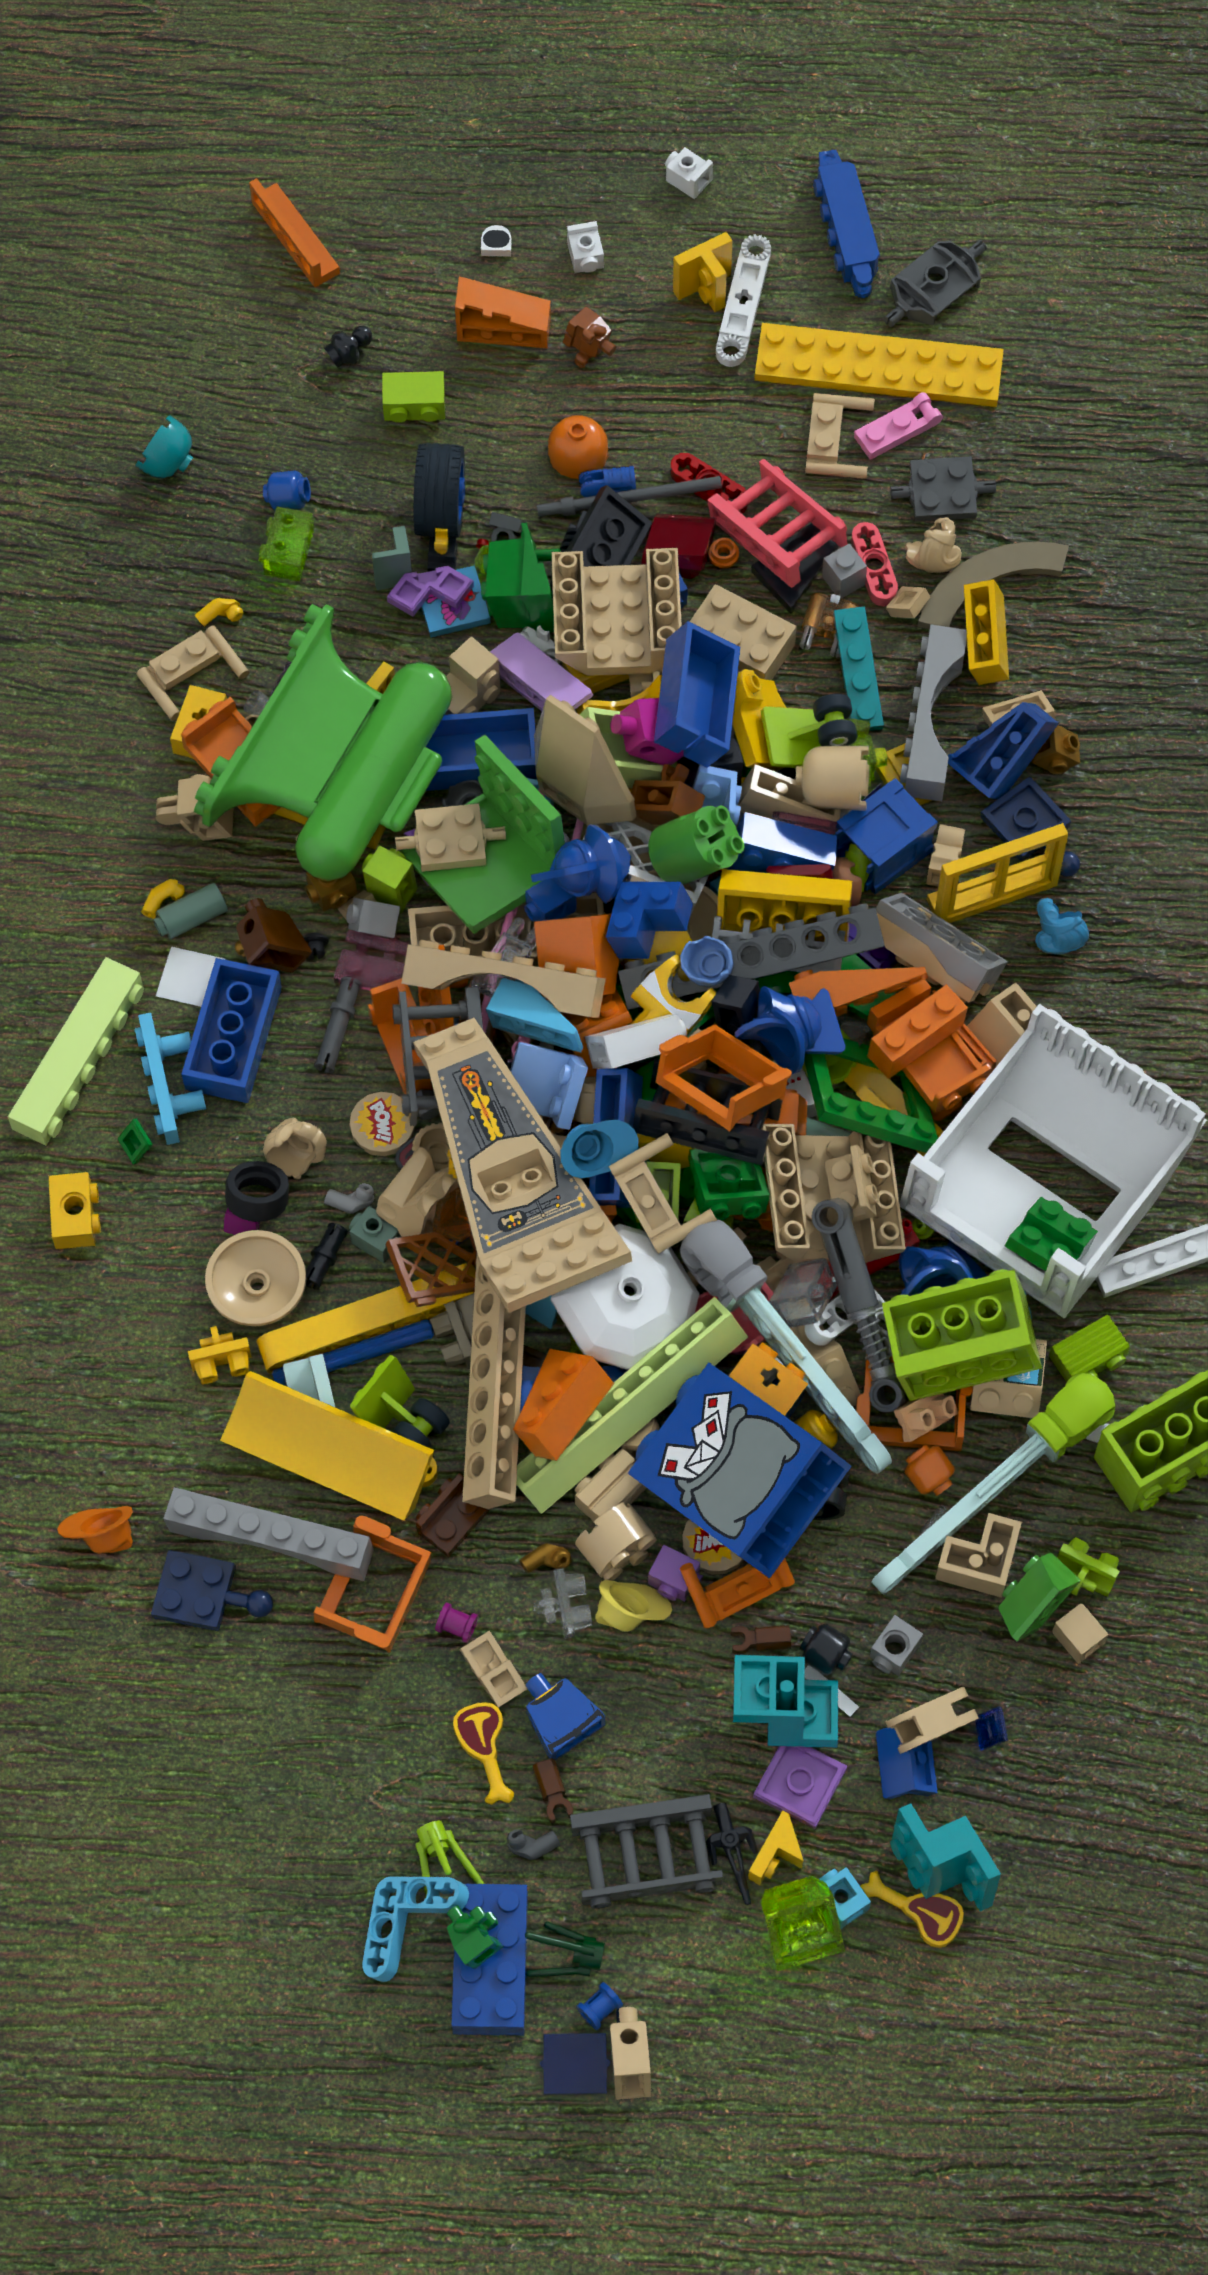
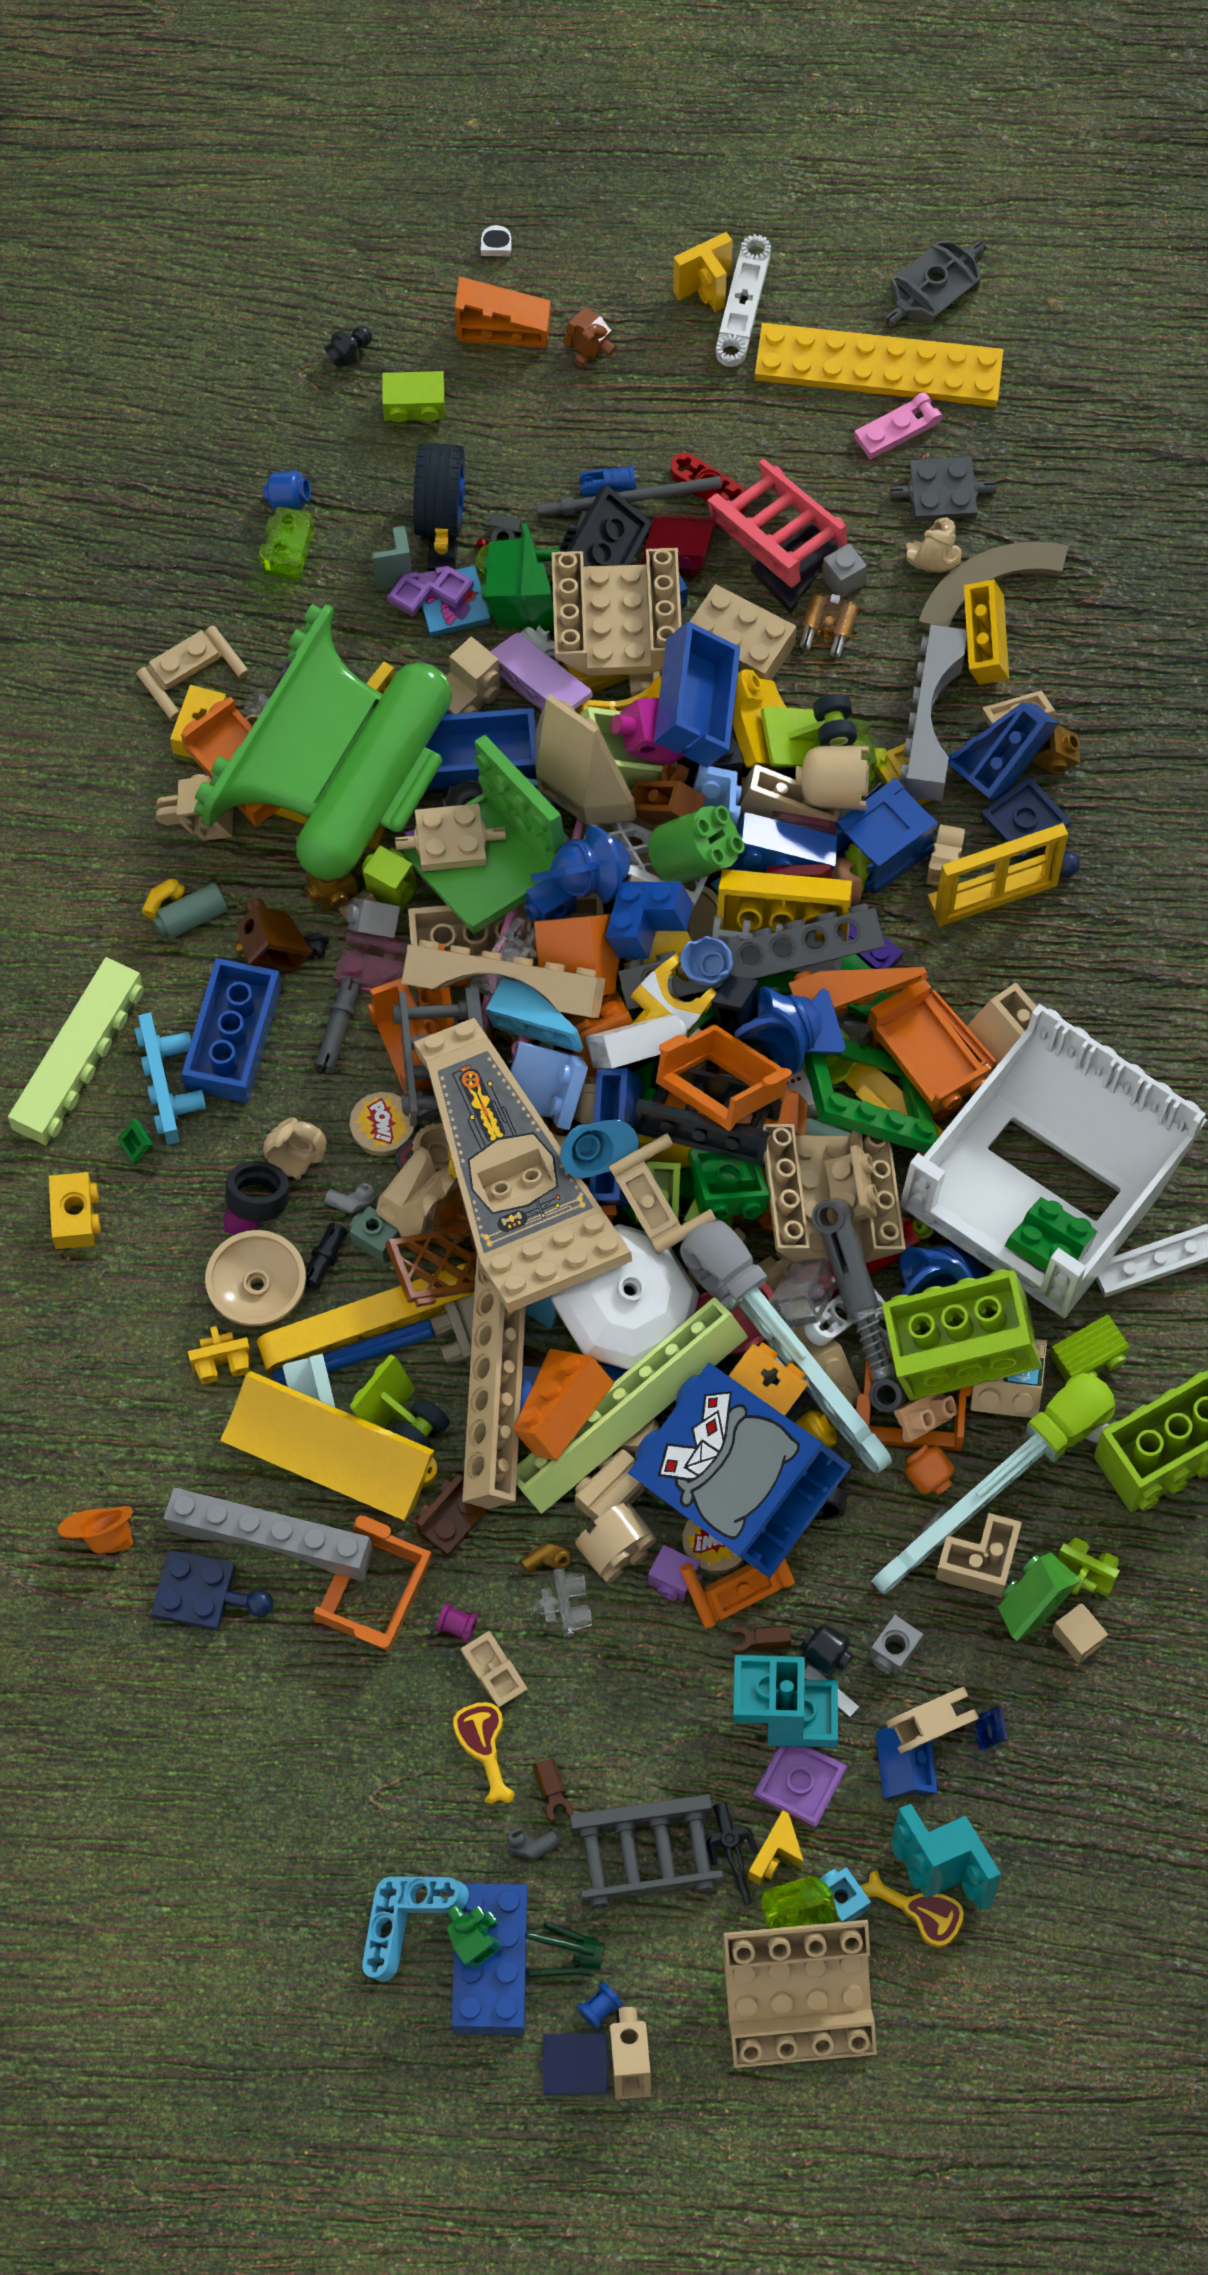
(167, 450): teal cylinder -> none
(186, 976): white sticker -> none
(220, 607): yellow arm -> none
(293, 233): orange fence -> none
(435, 1842): lime plant -> none
(561, 1715): blue torso -> none
(577, 446): orange cylinder -> none
(585, 247): white brick -> none
(630, 1604): light yellow piece -> none
(688, 172): white brick -> none
(723, 545): orange plate -> none
(799, 1993): none -> tan slope
(825, 435): tan plate -> none
(848, 222): blue hinge -> none
(858, 665): teal plate -> none
(876, 551): coral beam -> none
(908, 602): tan plate -> none
(917, 1031): orange brick -> none
(930, 942): light grey piece -> none
(1060, 932): dark azure hair -> none

